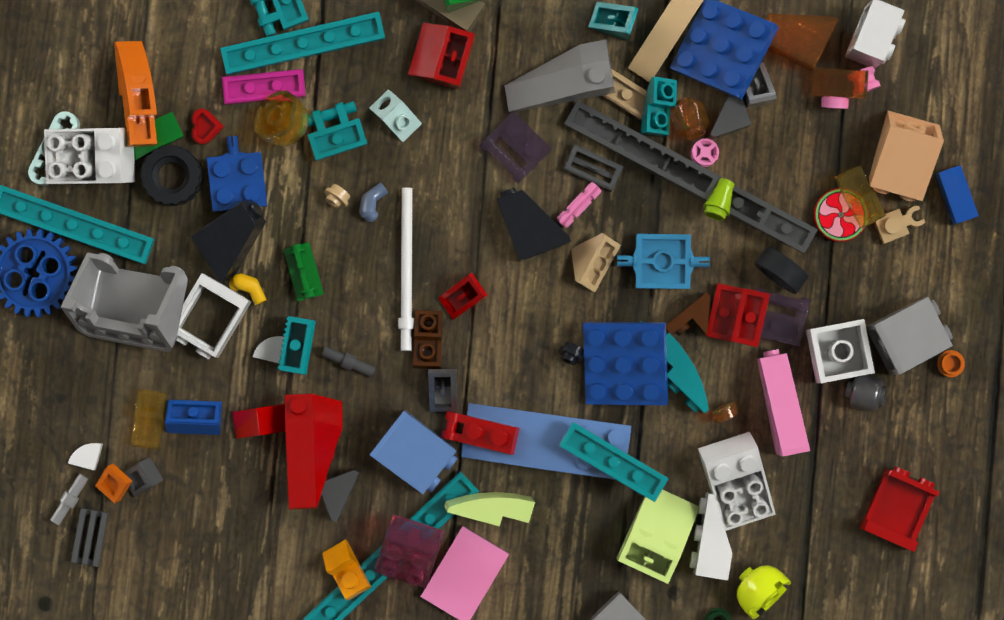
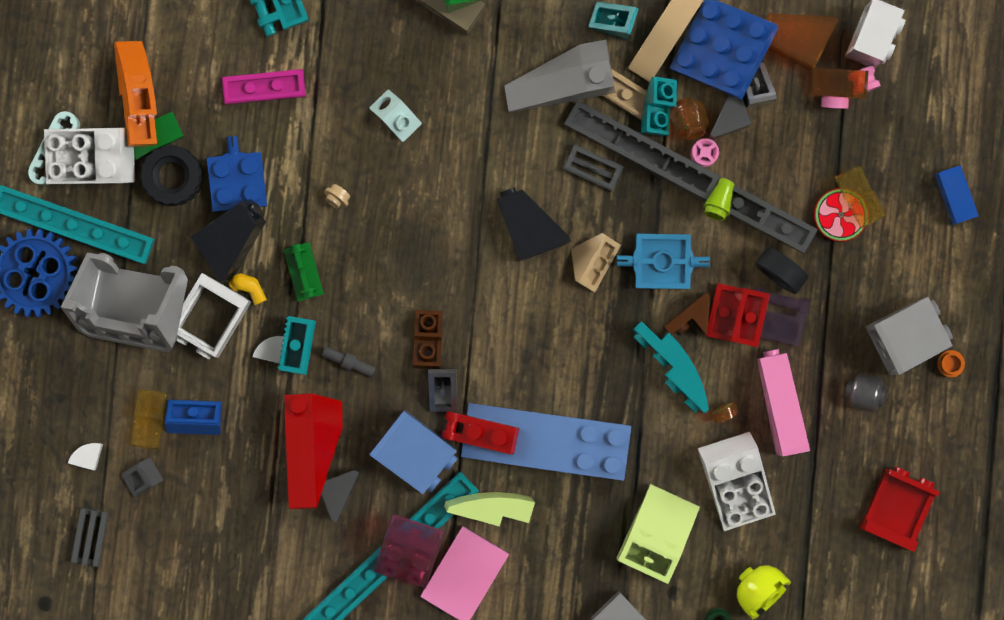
(69, 499): light grey bar -> none
(113, 483): orange plate -> none
(205, 126): red tile -> none
(259, 421): red slope -> none
(282, 119): clear yellow cylinder -> none
(302, 43): teal plate -> none
(338, 138): teal plate -> none
(346, 570): light orange slope -> none
(369, 200): sand blue arm -> none
(406, 322): white bar -> none
(442, 55): red slope -> none
(463, 296): red slope -> none
(522, 141): clear purple plate -> none
(571, 353): black plate -> none
(578, 205): bright pink axle -> none
(613, 461): teal plate -> none
(625, 363): blue plate -> none
(713, 548): white slope -> none
(840, 351): white brick -> none
(895, 225): tan plate -> none
(905, 156): light nougat slope -> none

